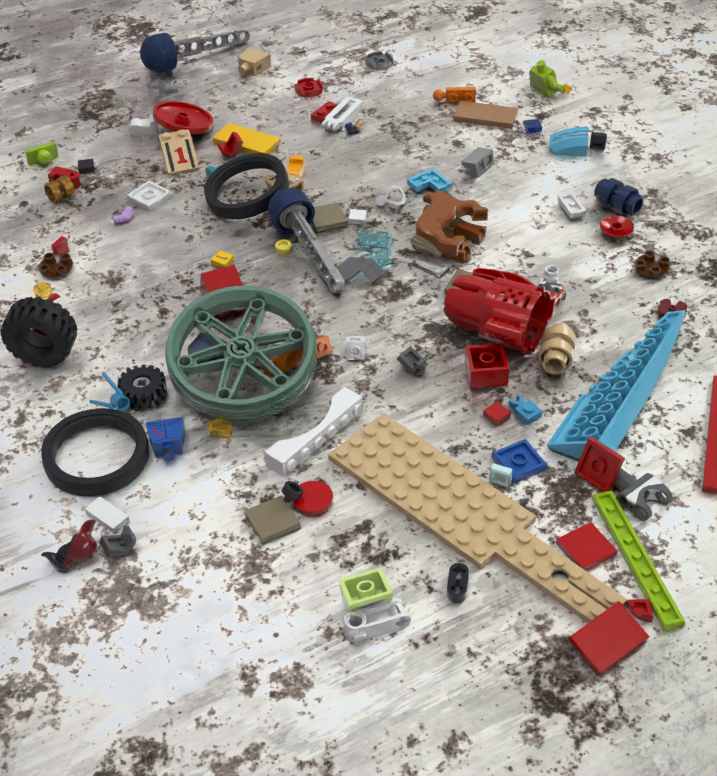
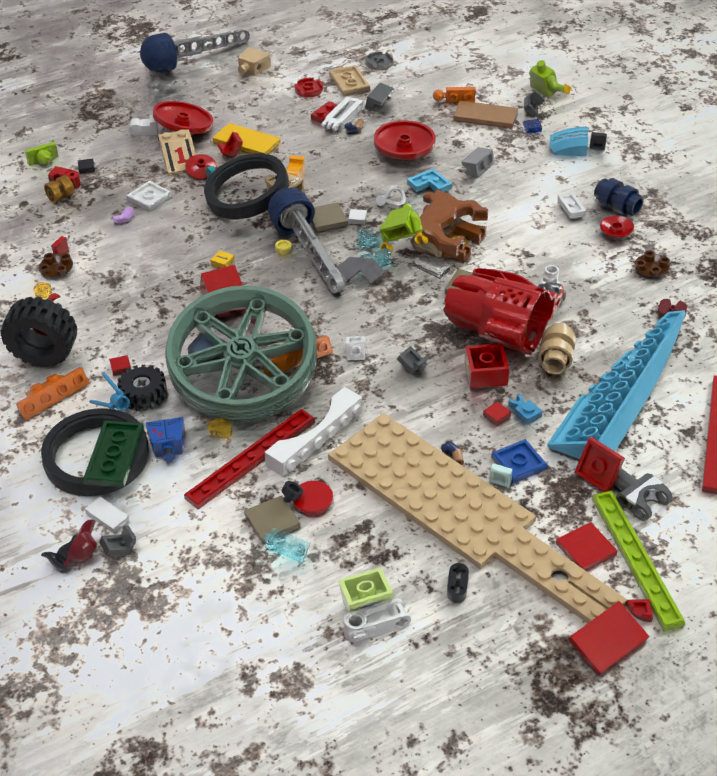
(51, 391): none -> orange bracket
(113, 454): none -> dark green tile
(119, 364): none -> red tile
(196, 166): none -> red dish
(247, 460): none -> red tile
(287, 544): none -> clear light blue hinge
(349, 80): none -> tan tile
(378, 96): none -> dark grey hinge
(401, 224): none -> lime torso
(404, 139): none -> red dish
(457, 453): none -> arm
(532, 102): none -> dark grey bracket

